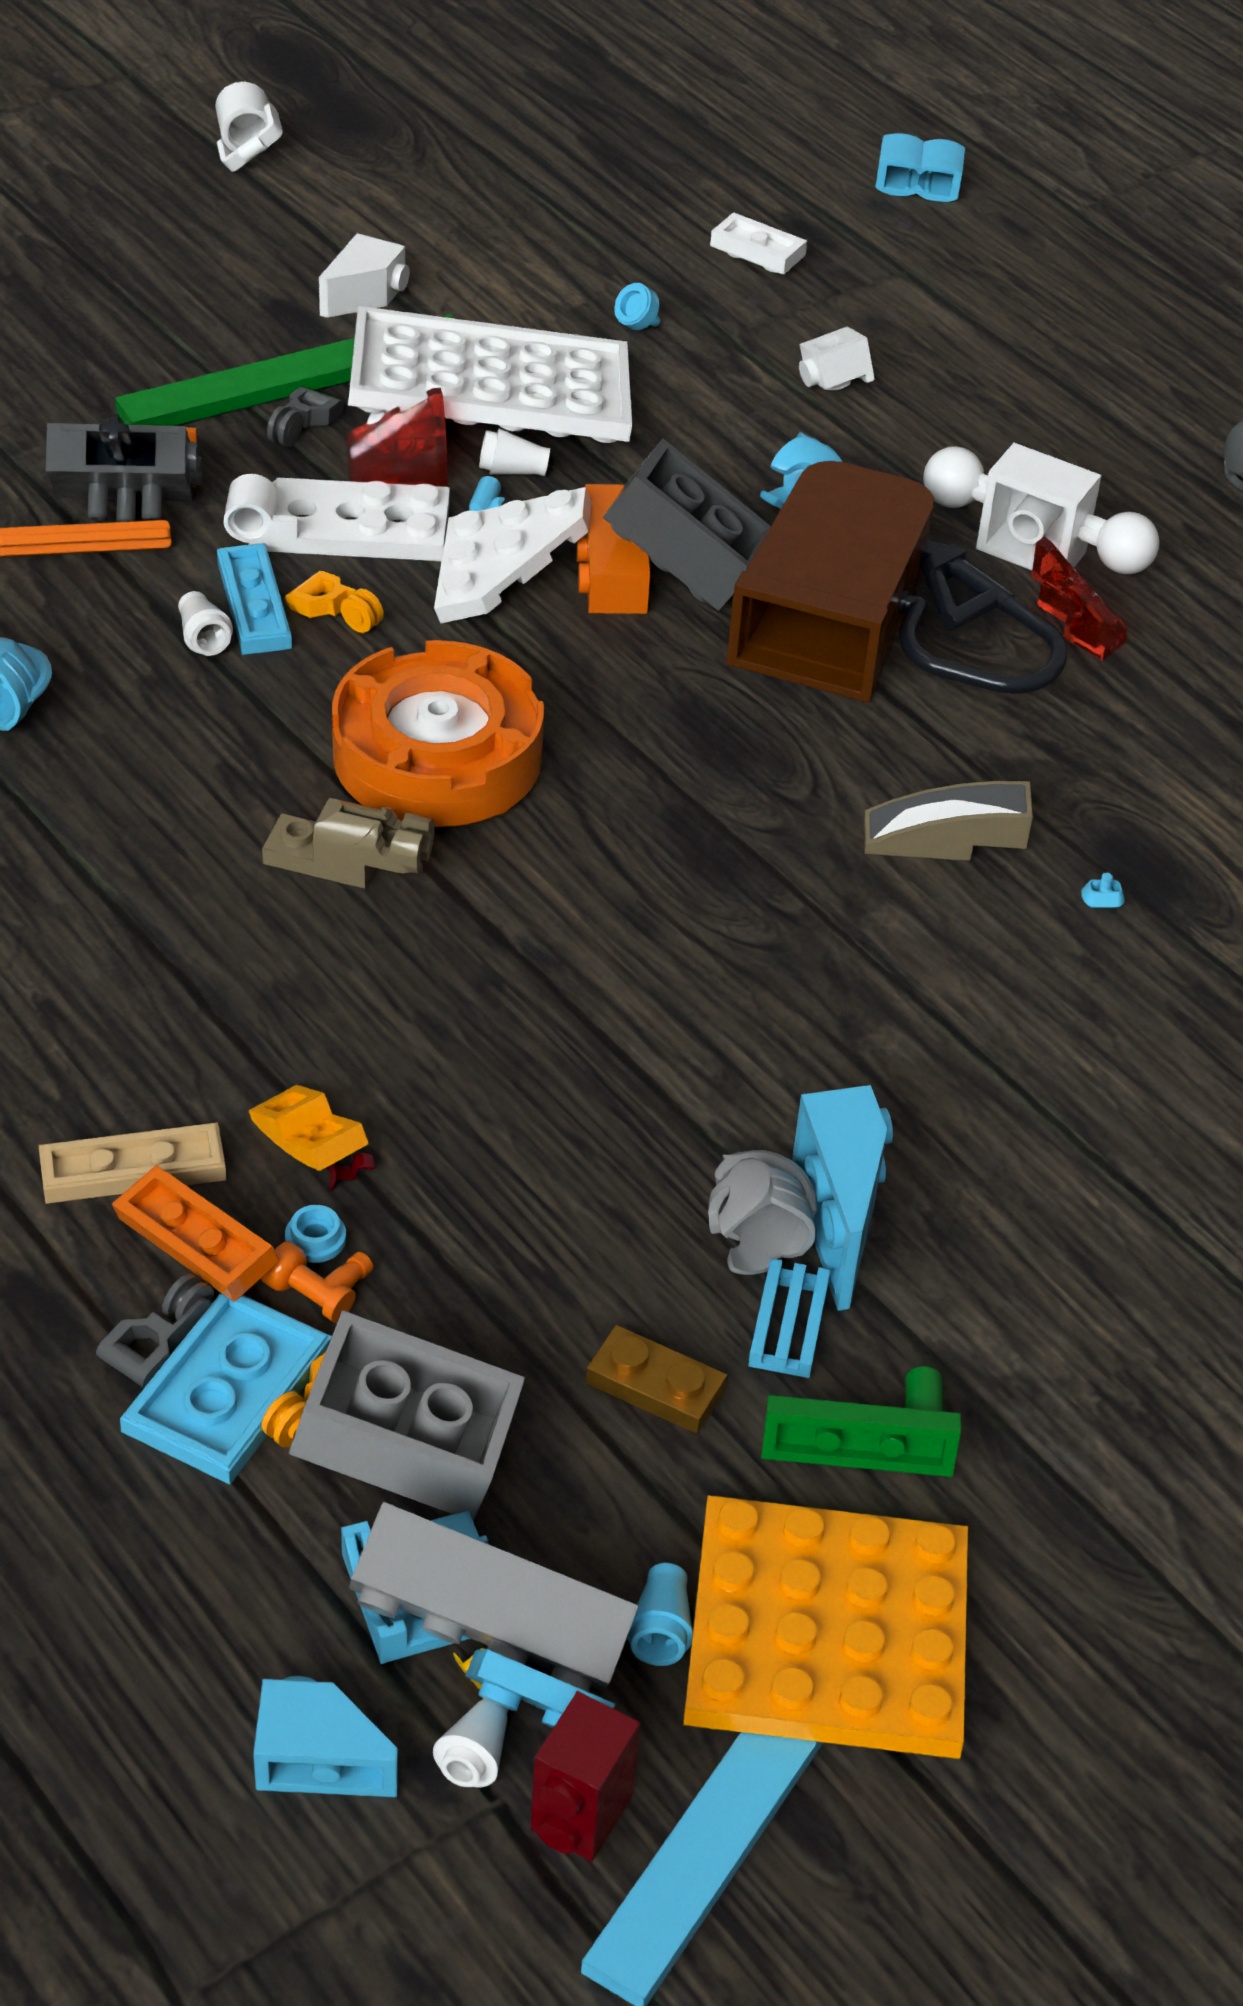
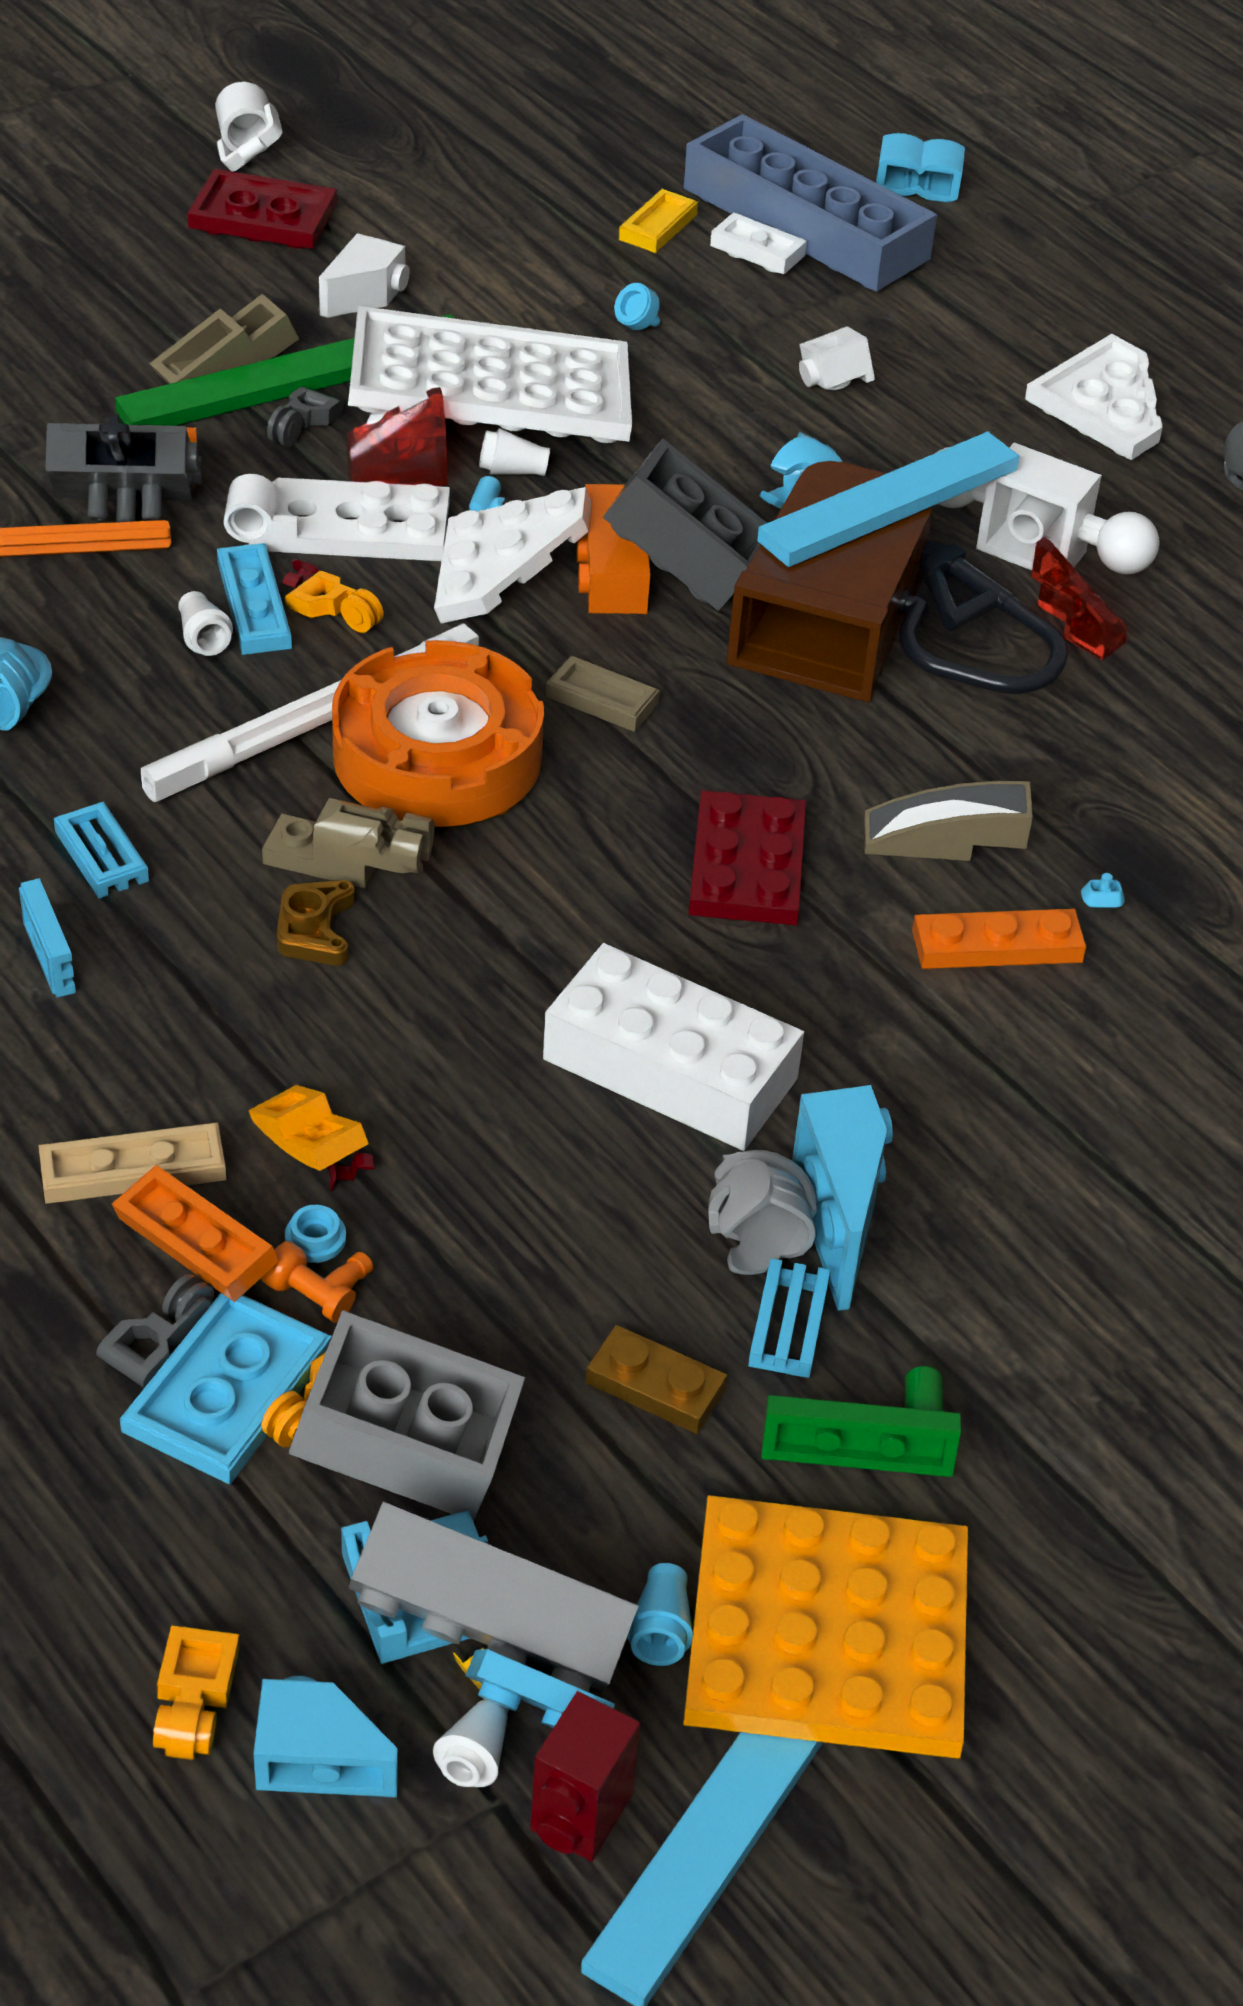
(47, 938): none -> medium azure tile
(114, 875): none -> medium azure tile
(193, 1674): none -> light orange plate
(228, 342): none -> dark tan slope
(253, 737): none -> white piece
(262, 209): none -> dark red plate
(304, 572): none -> dark red piece
(307, 919): none -> pearl gold piece
(602, 693): none -> dark tan tile
(658, 220): none -> yellow tile
(673, 1045): none -> white brick
(748, 858): none -> dark red plate
(785, 185): none -> sand blue brick
(887, 499): none -> medium azure tile
(998, 938): none -> orange plate
(1103, 396): none -> white plate

